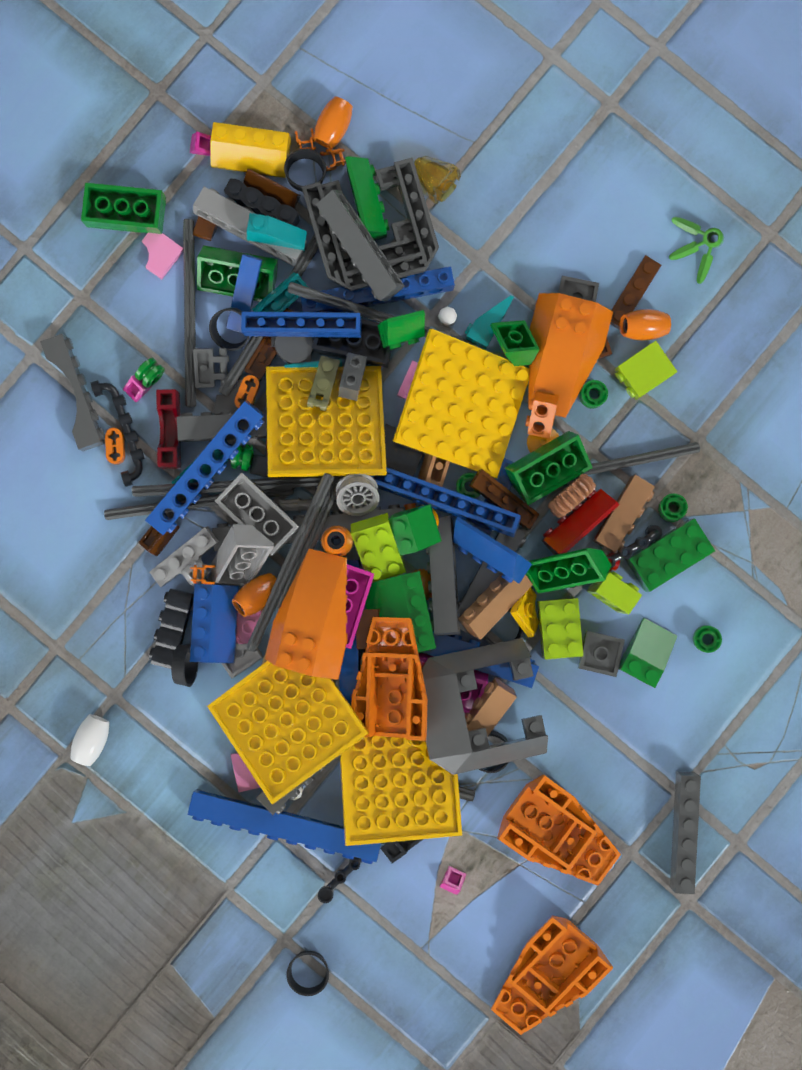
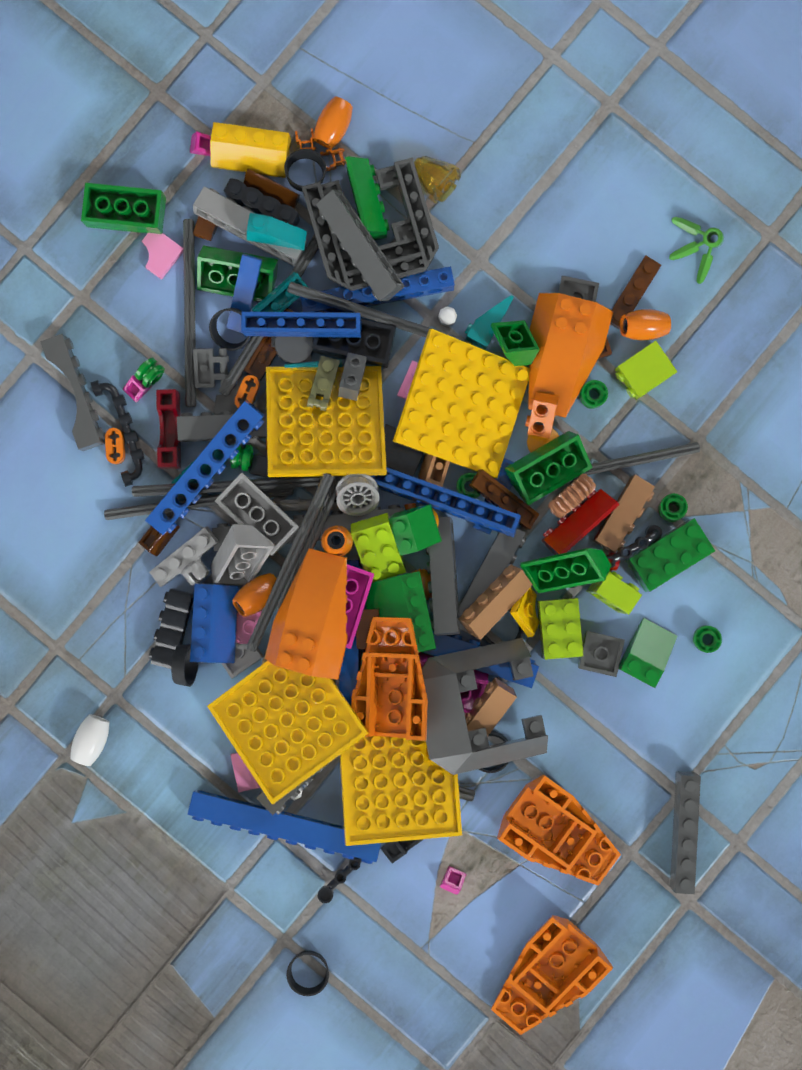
(203, 581): orange piece -> none
(402, 329): green slope -> none
(490, 551): blue slope -> none

